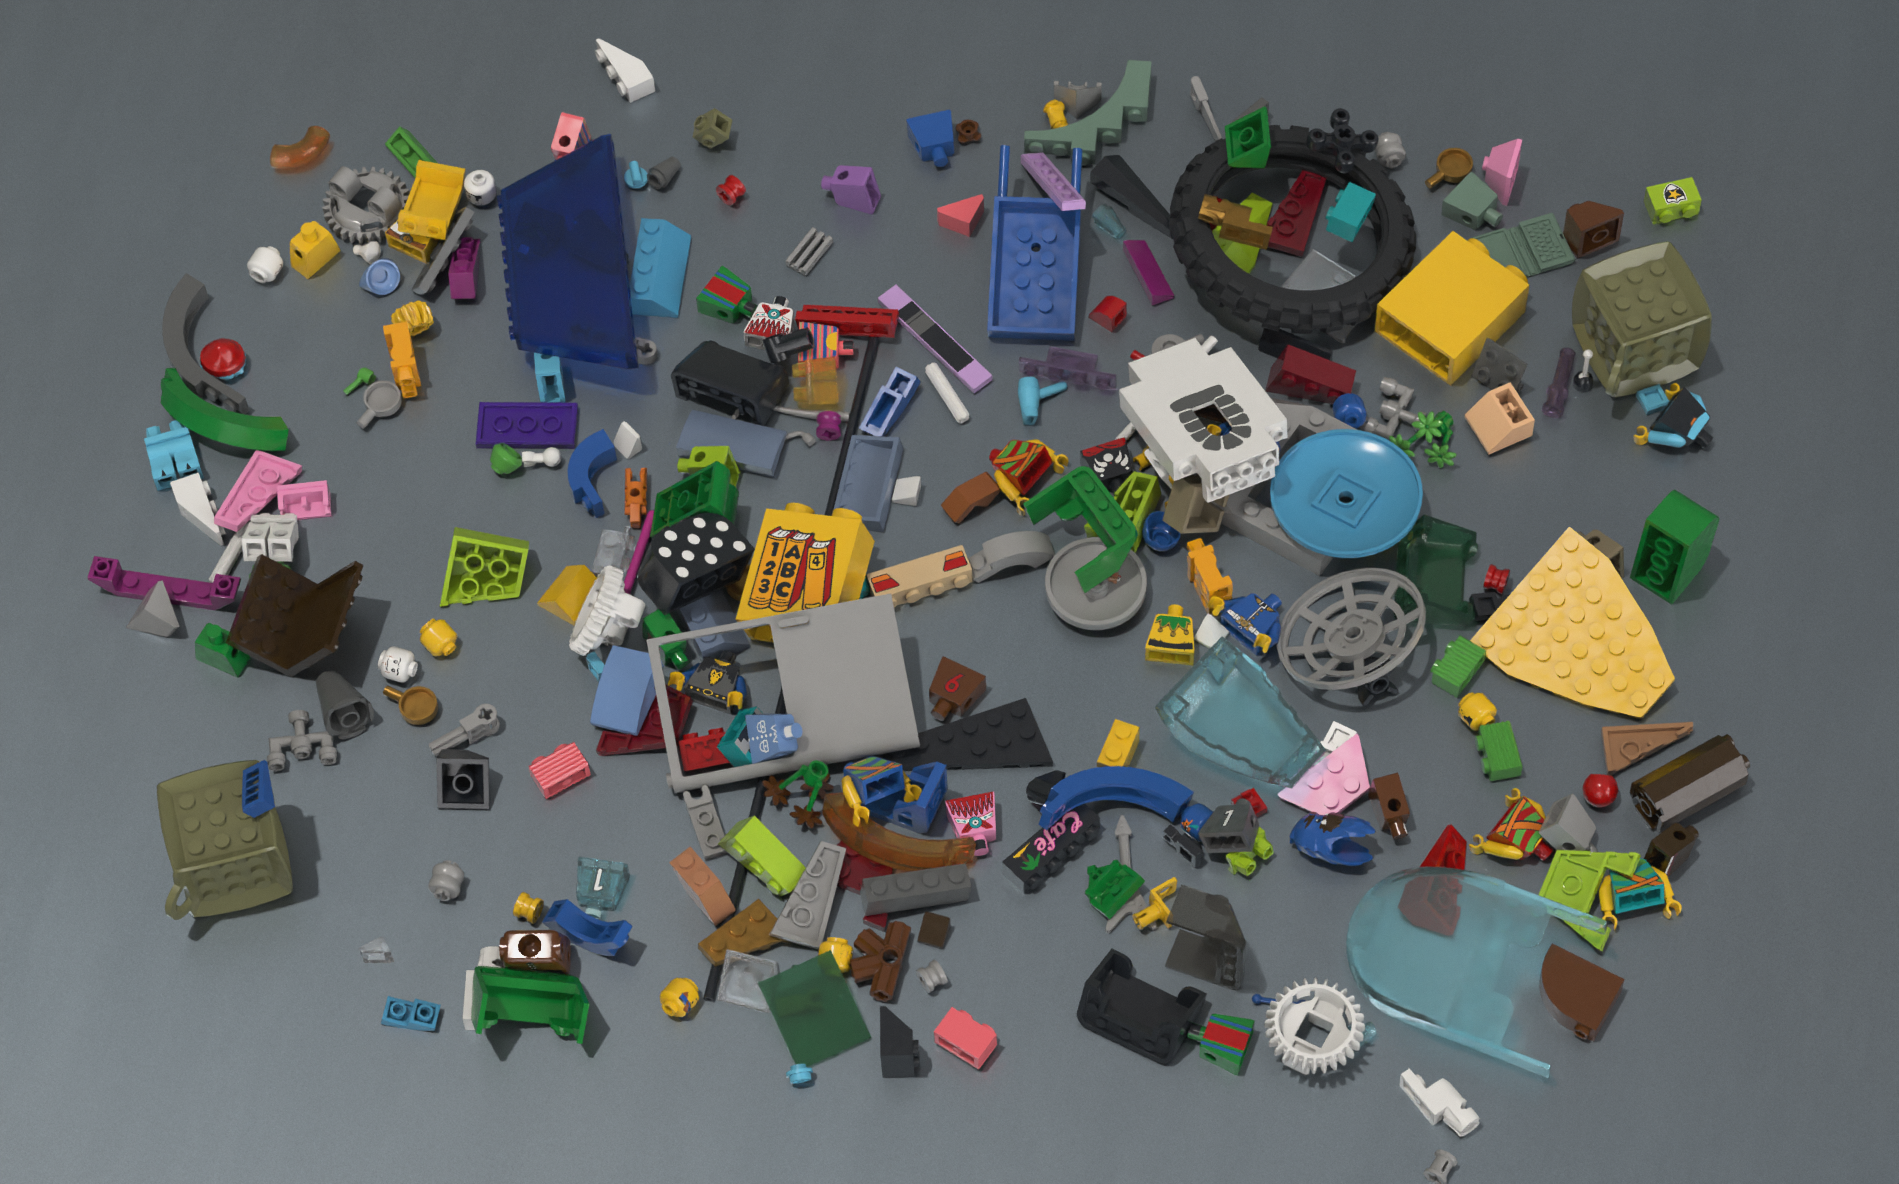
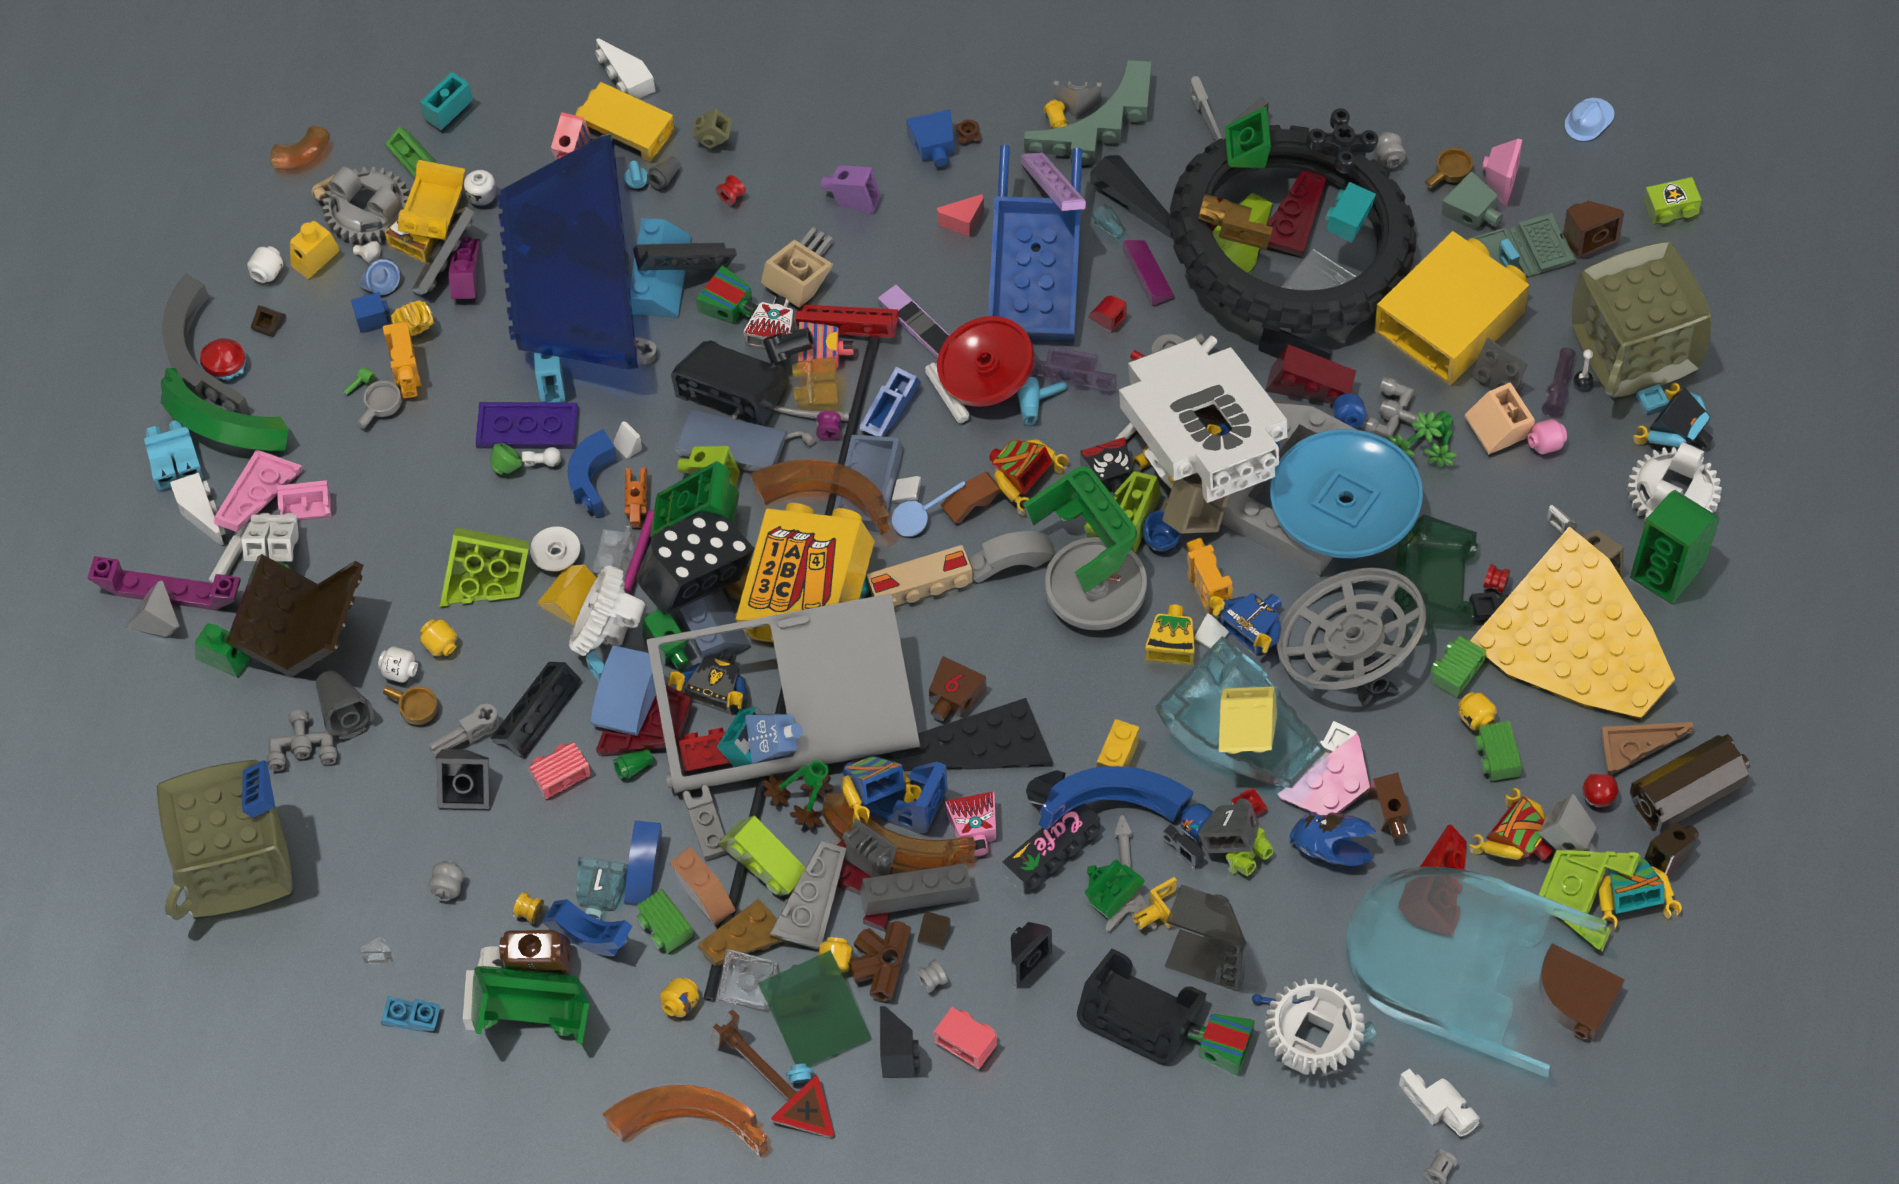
(267, 320): none -> dark brown slope
(319, 189): none -> tan arm
(370, 311): none -> blue brick
(446, 101): none -> teal brick
(536, 707): none -> black fence
(553, 540): none -> white dish
(627, 119): none -> yellow panel
(631, 763): none -> green cone
(642, 862): none -> blue slope
(664, 921): none -> bright green brick
(682, 256): none -> black fence
(685, 1101): none -> clear orange arch
(795, 273): none -> tan slope
(804, 1109): none -> reddish brown piece
(821, 476): none -> clear orange arch
(868, 850): none -> dark grey hinge
(912, 517): none -> light blue piece
(985, 361): none -> red dish
(1029, 949): none -> black slope
(1247, 719): none -> light yellow slope
(1508, 253): none -> medium azure tile
(1547, 436): none -> bright pink head
(1559, 519): none -> white slope
(1589, 119): none -> light blue piece
(1686, 461): none -> white piece

